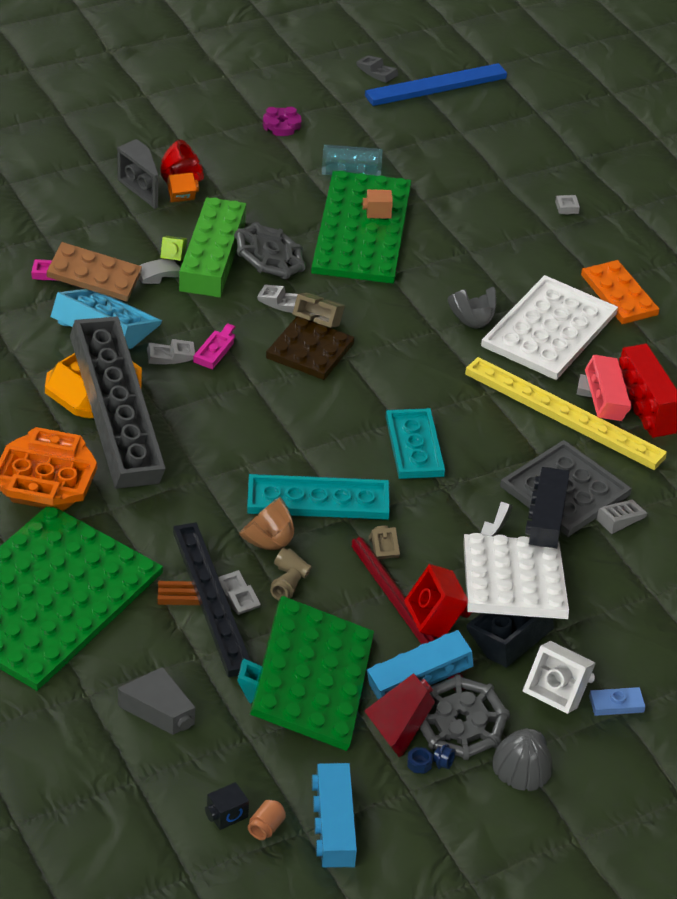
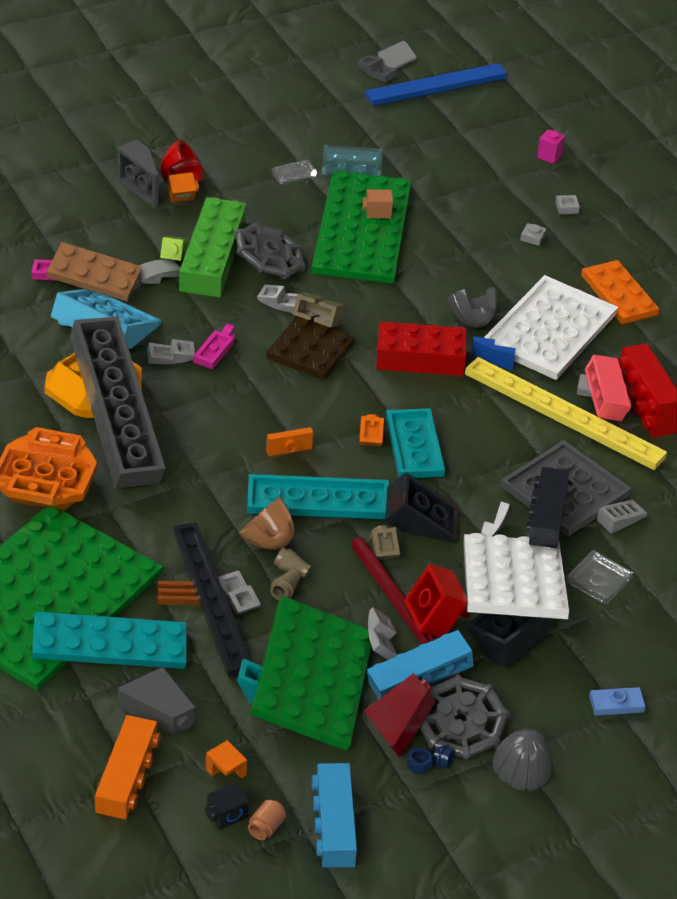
(109, 640): none -> teal plate
(127, 767): none -> orange brick
(226, 759): none -> orange panel
(282, 120): magenta plate -> none
(289, 441): none -> orange plate
(293, 171): none -> clear tile
(371, 430): none -> orange bracket
(380, 633): none -> light grey slope
(397, 55): none -> light grey slope
(420, 510): none -> black slope
(421, 348): none -> red brick
(497, 355): none -> blue slope
(533, 234): none -> light grey plate
(551, 146): none -> dark pink brick
(559, 677): white piece -> none
(599, 577): none -> clear tile

